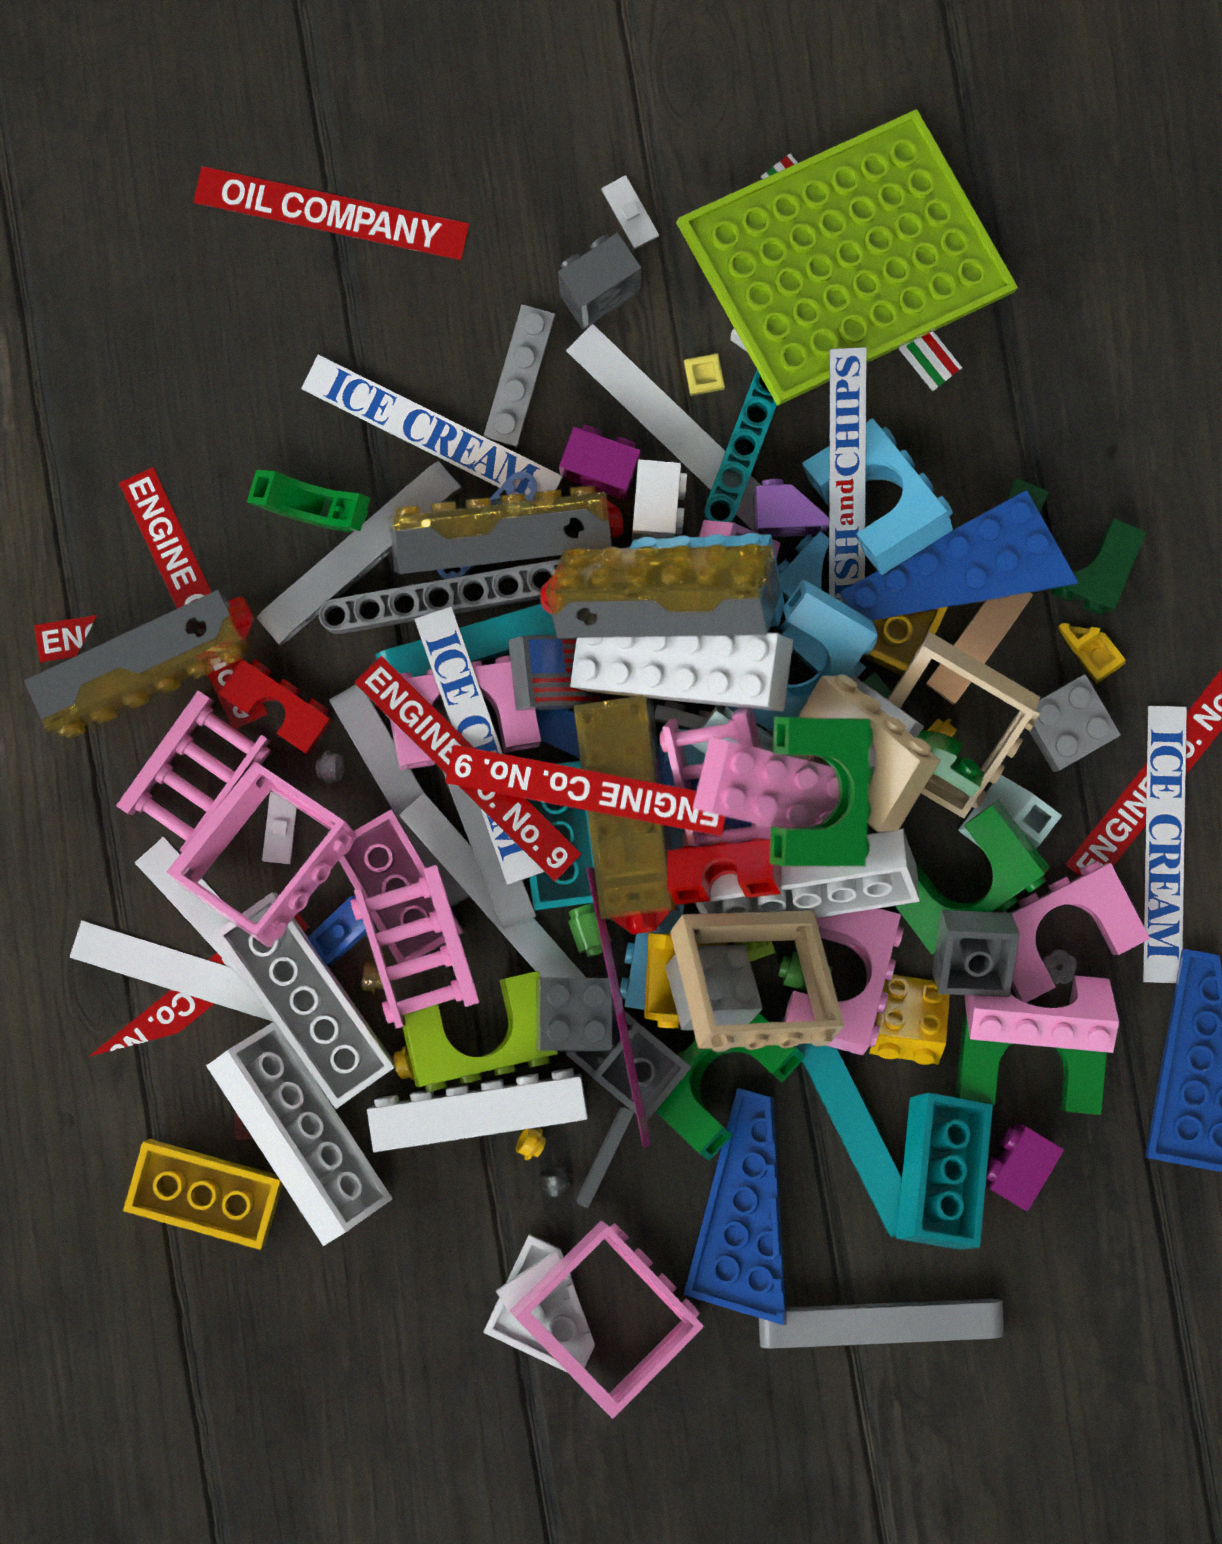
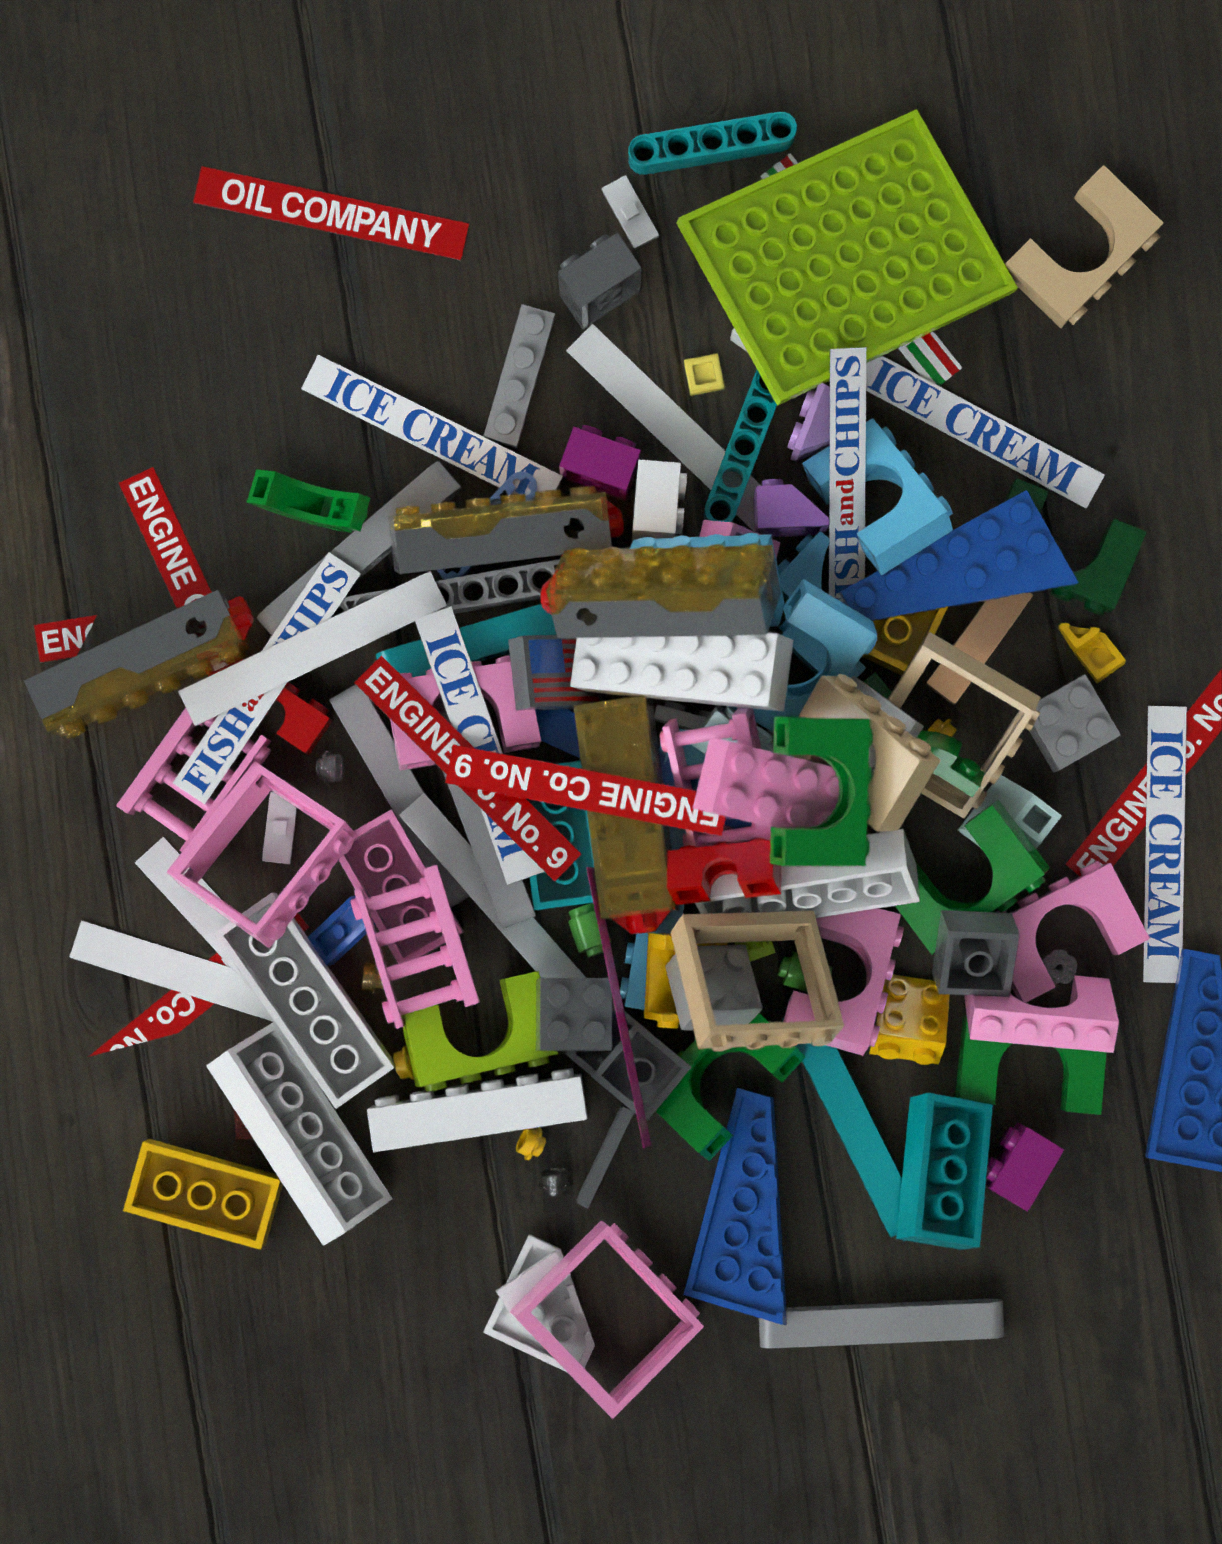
(234, 727): none -> white sticker
(312, 648): none -> white sticker
(724, 131): none -> teal beam
(815, 431): none -> lavender slope
(982, 431): none -> white sticker
(1128, 228): none -> tan arch

